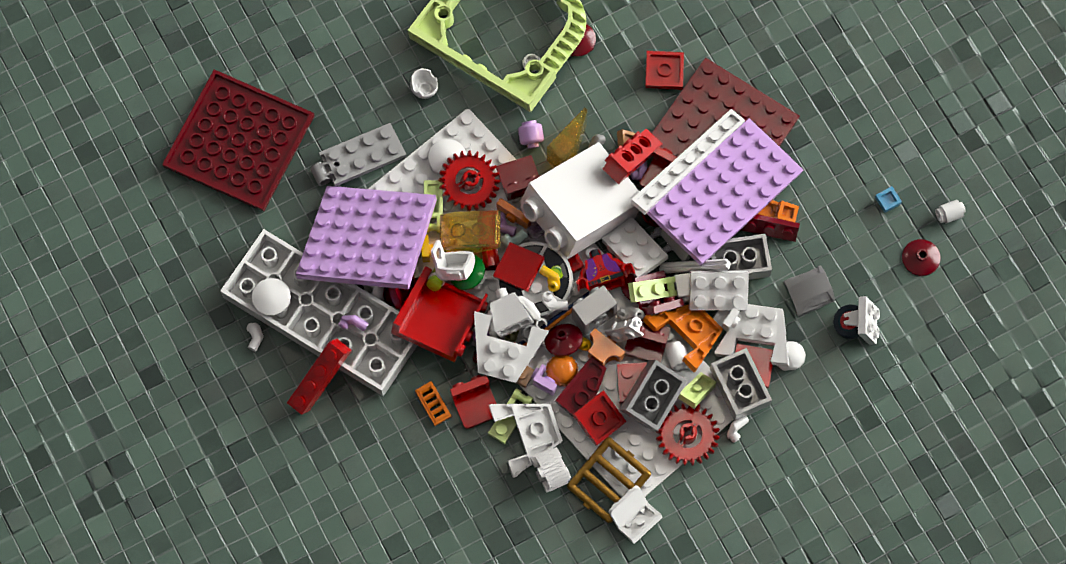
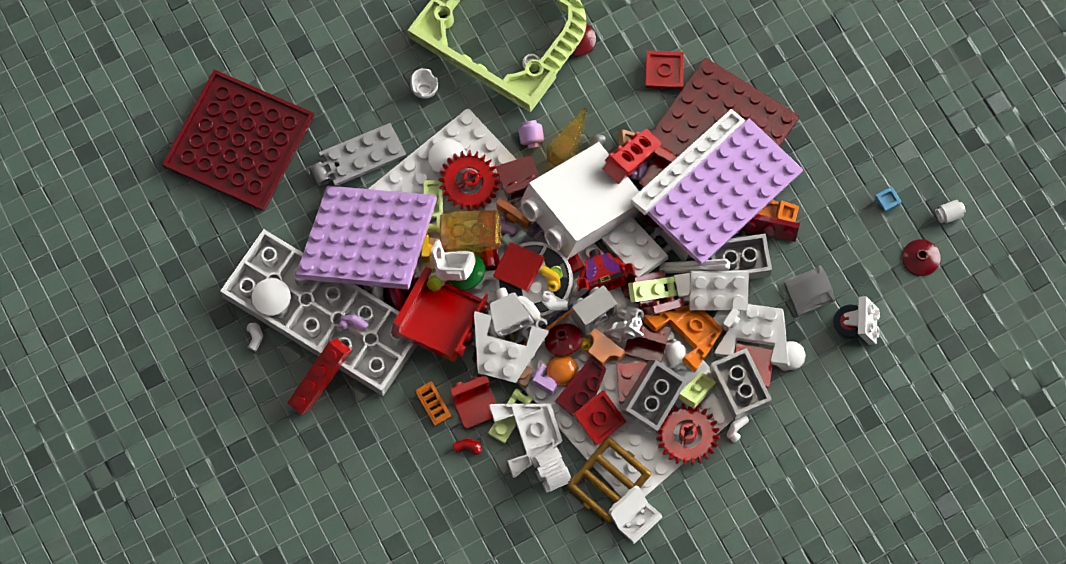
(468, 443): none -> red arm

